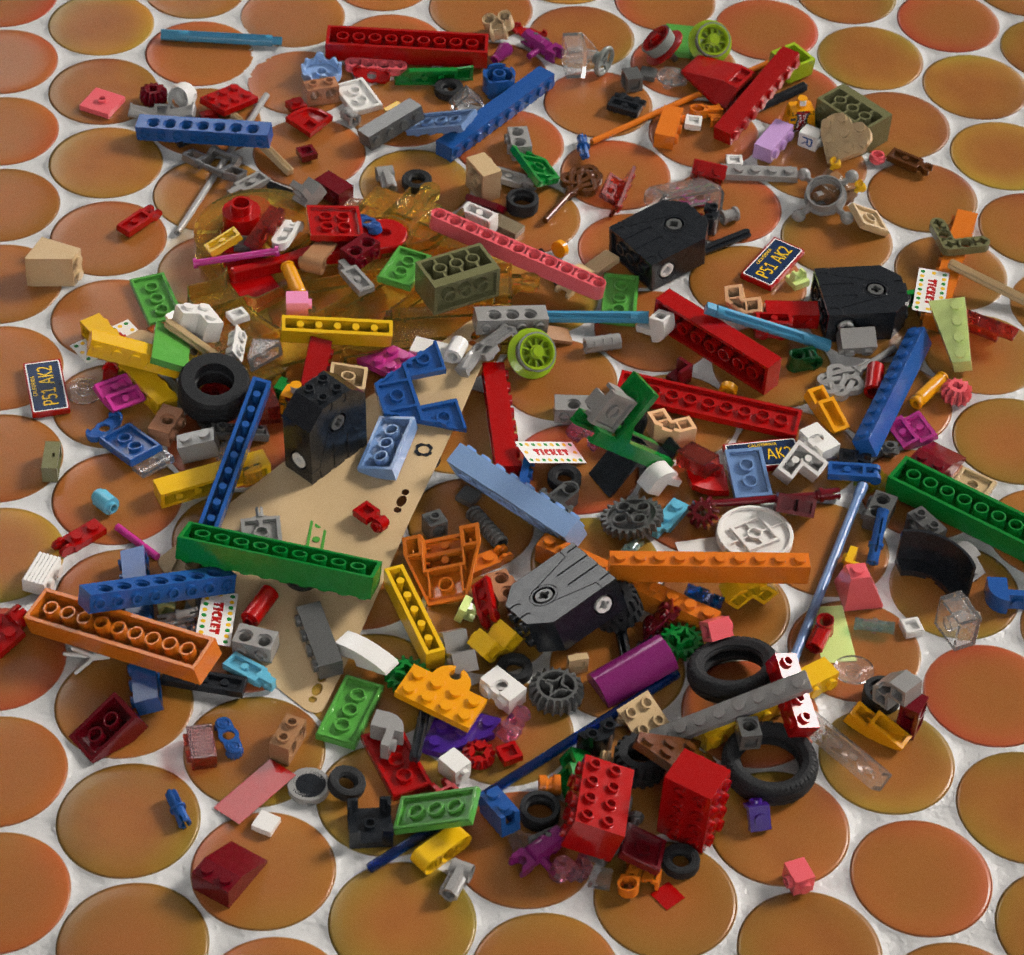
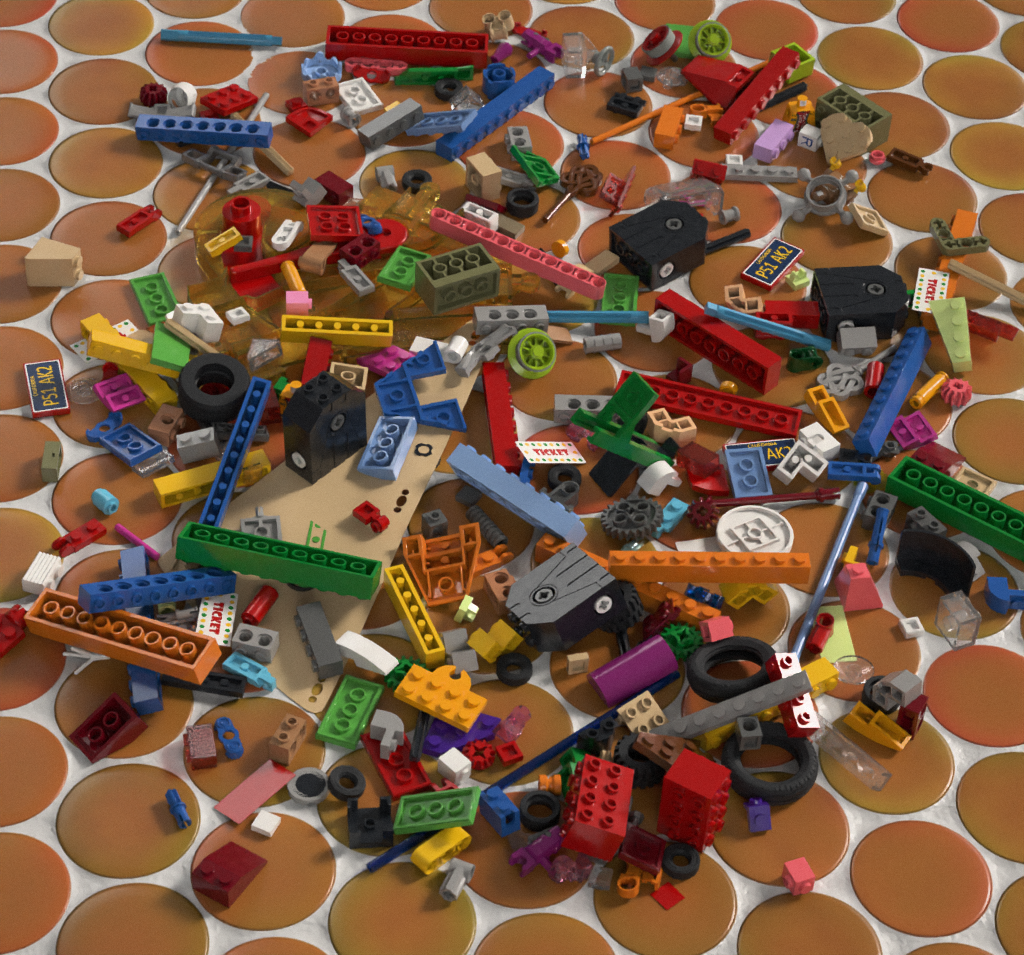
(102, 103): coral plate -> none
(235, 257): dark pink bar -> none
(236, 344): white hinge -> none
(265, 228): clear red bracket -> none
(306, 153): dark red plate -> none
(485, 602): red hinge -> none
(503, 689): white brick -> none
(556, 691): dark grey gear -> none
(609, 409): light grey panel -> none
(712, 215): black cylinder -> none
(795, 505): dark red brick -> none
(874, 625): clear light blue pin -> none

